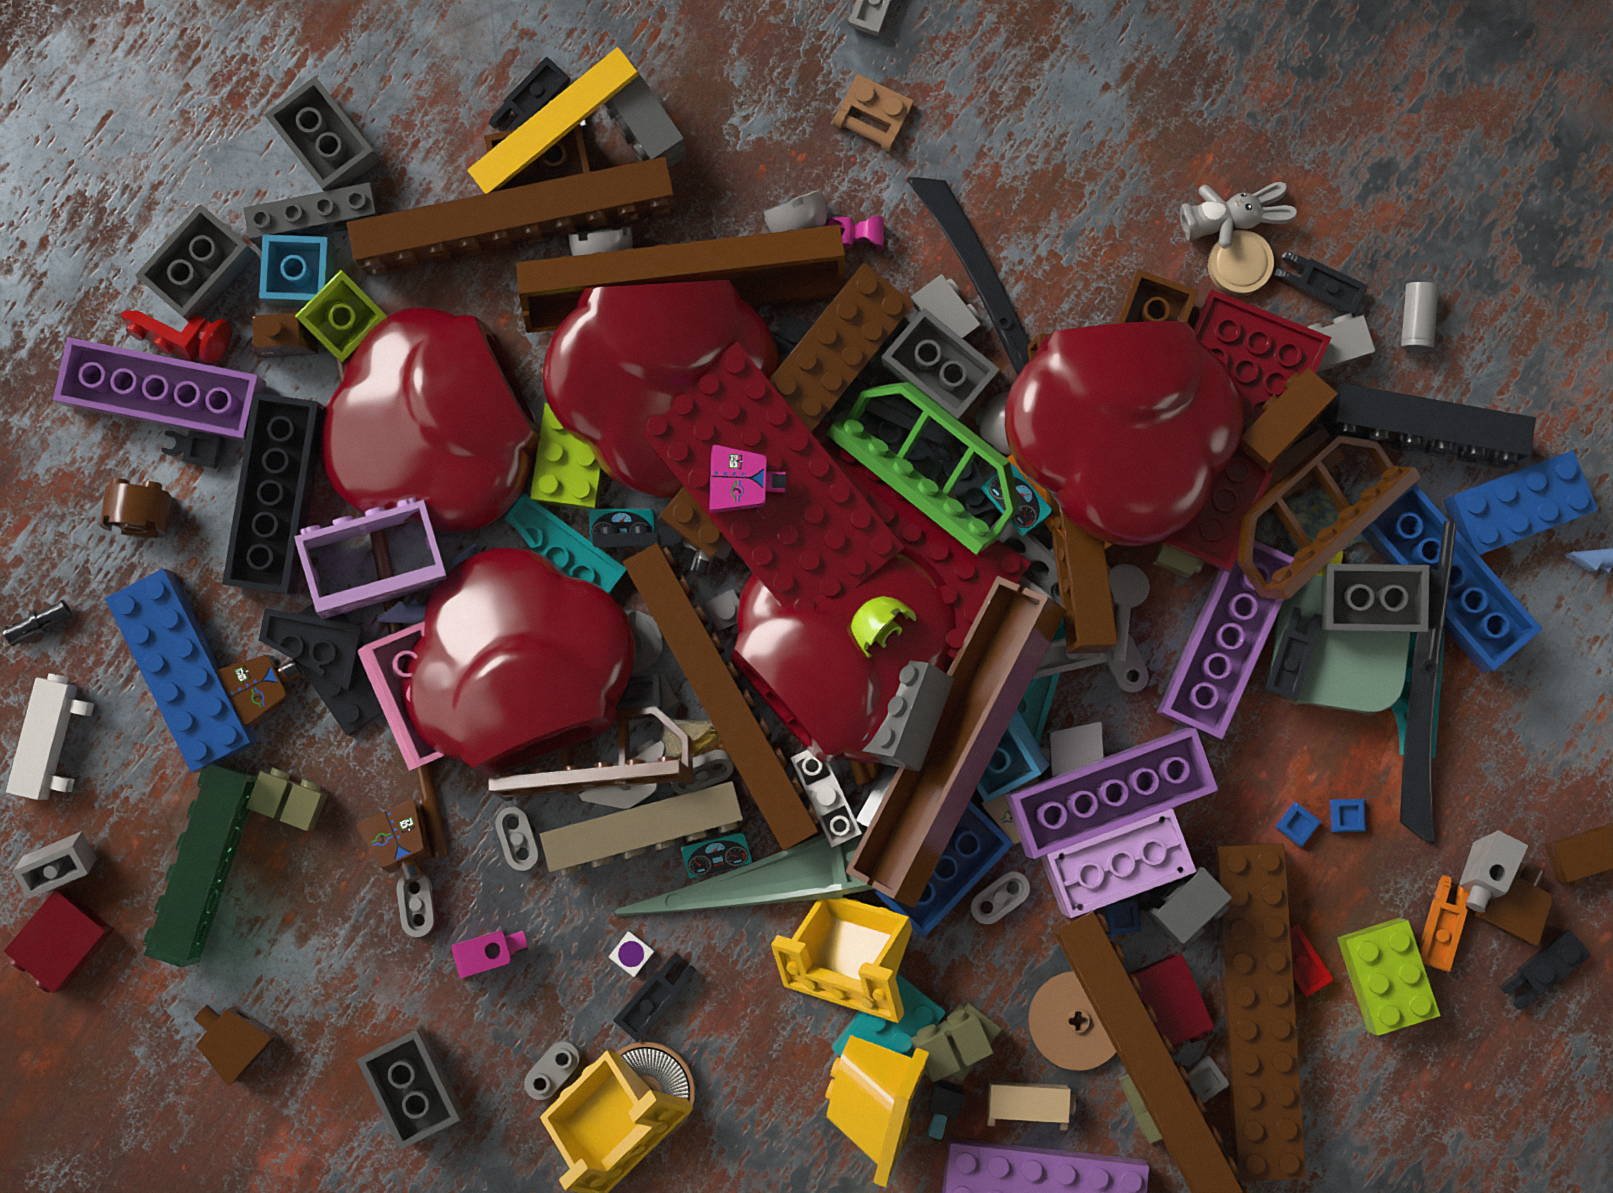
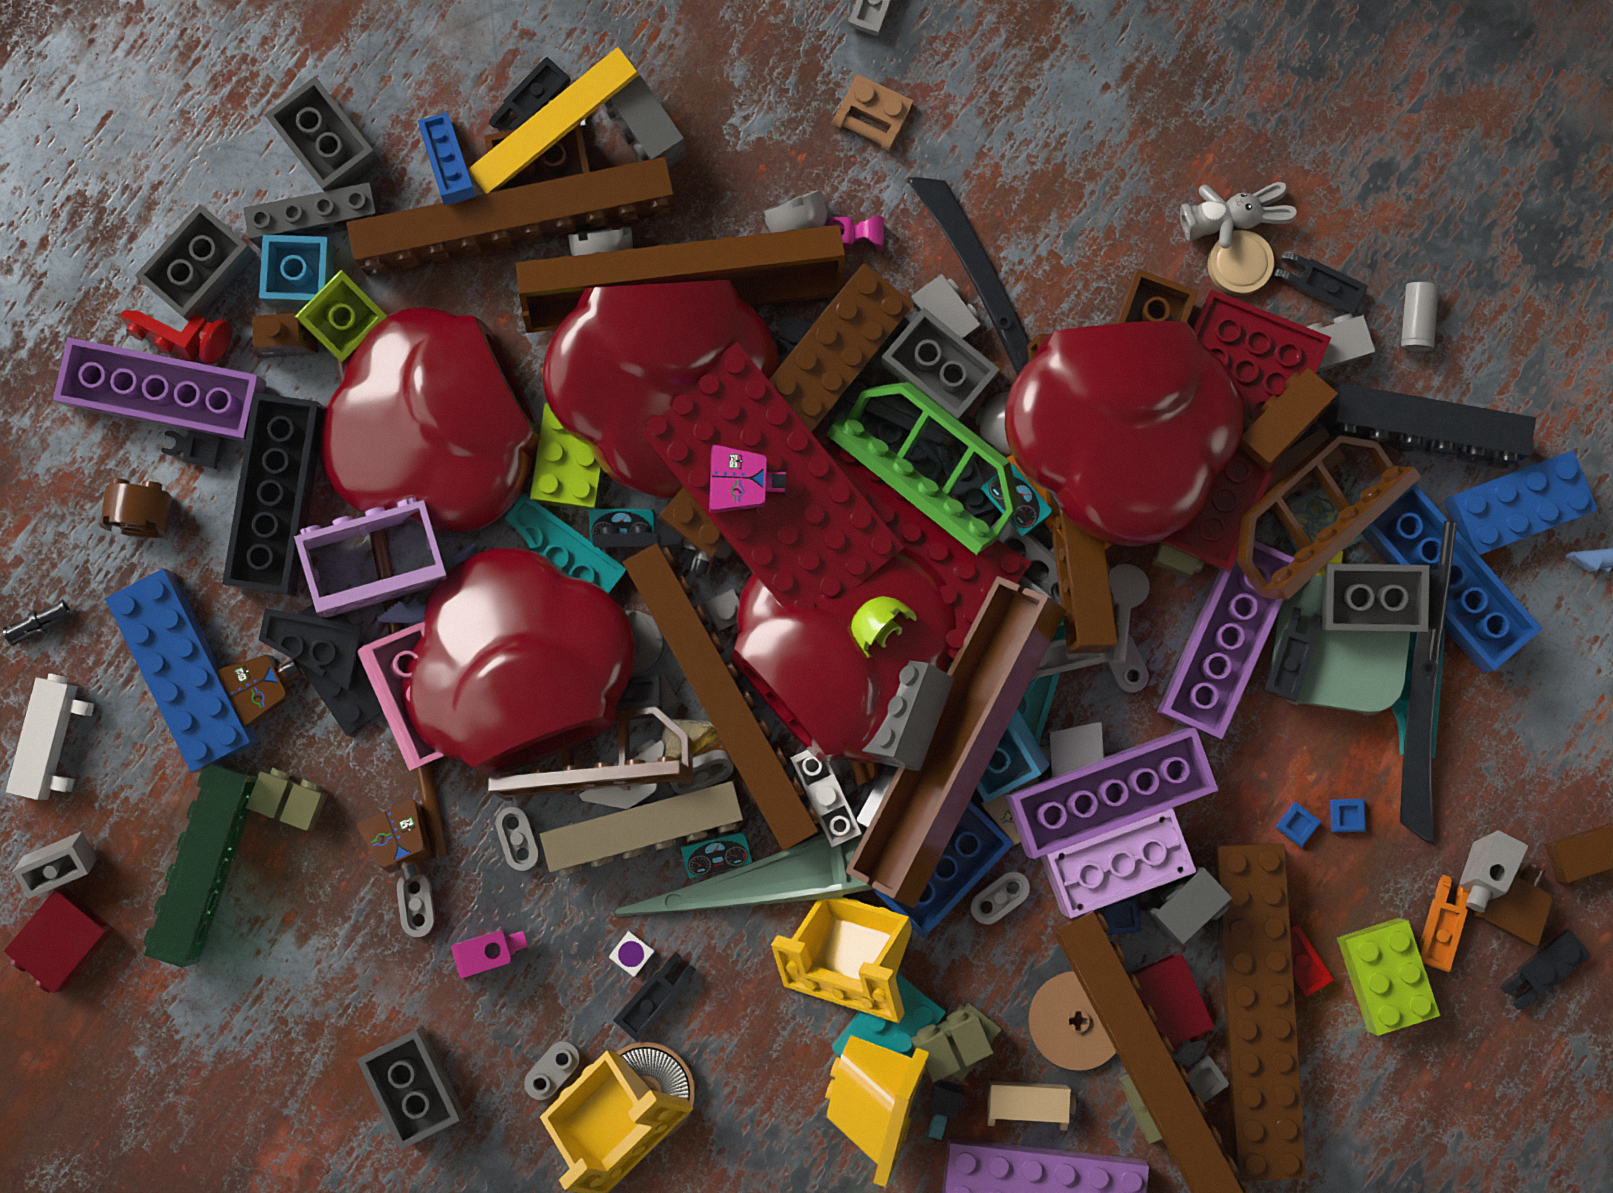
(232, 1041): reddish brown torso -> none
(446, 159): none -> blue plate

